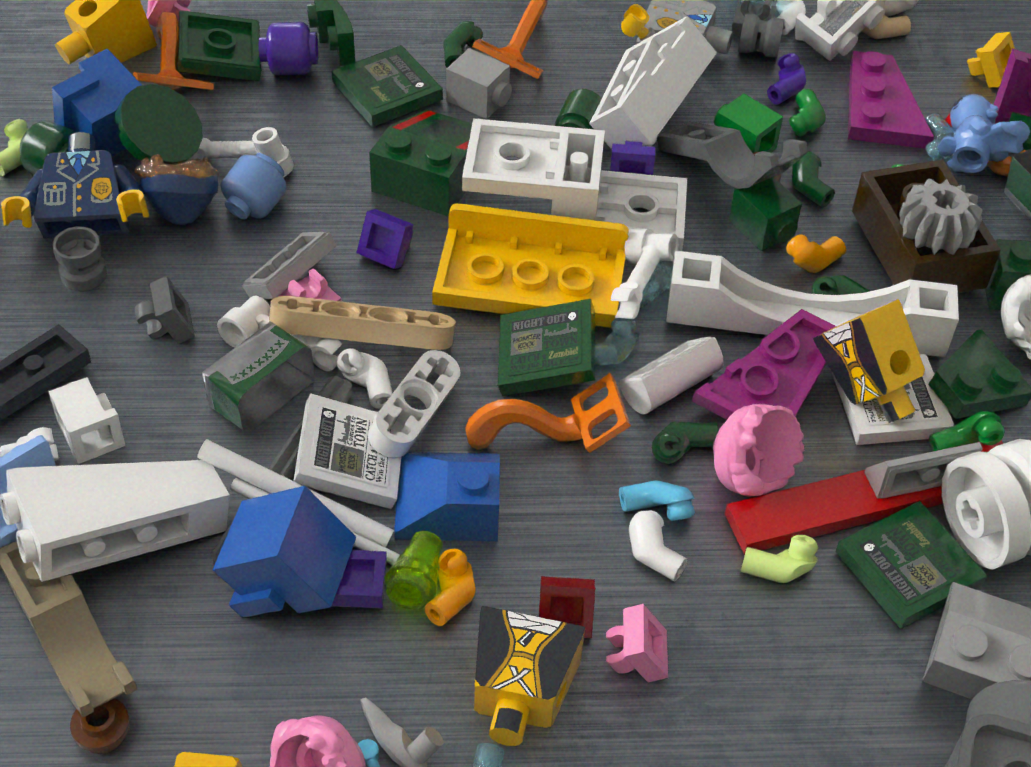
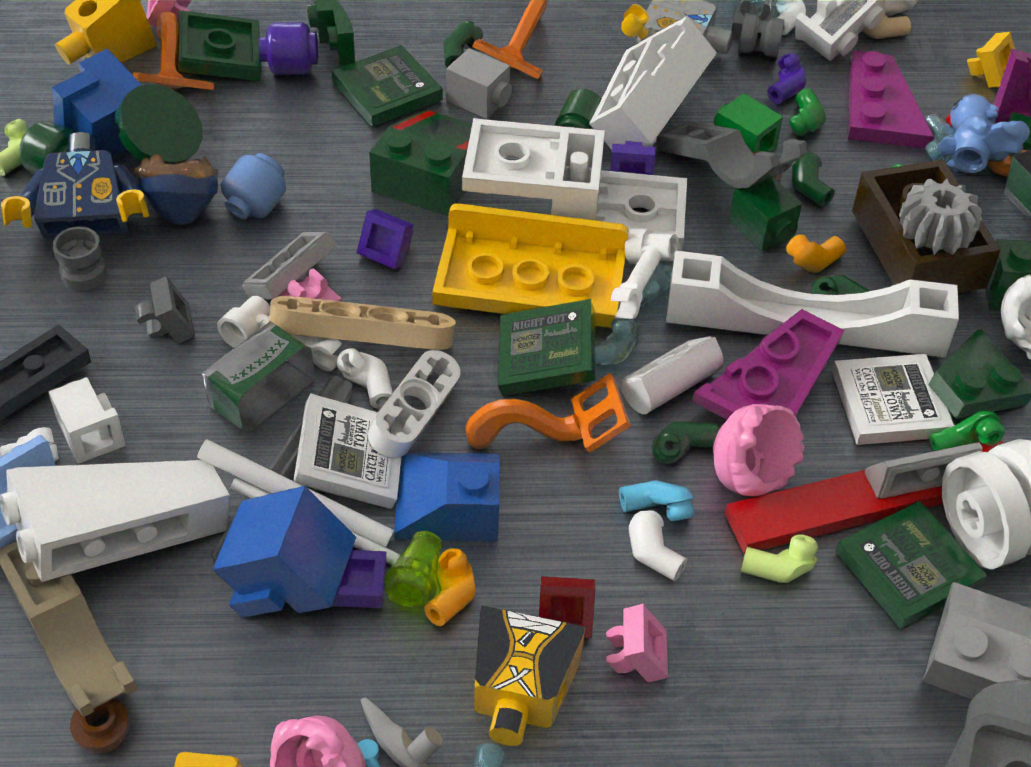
(264, 141): white brick -> none
(874, 358): torso -> none

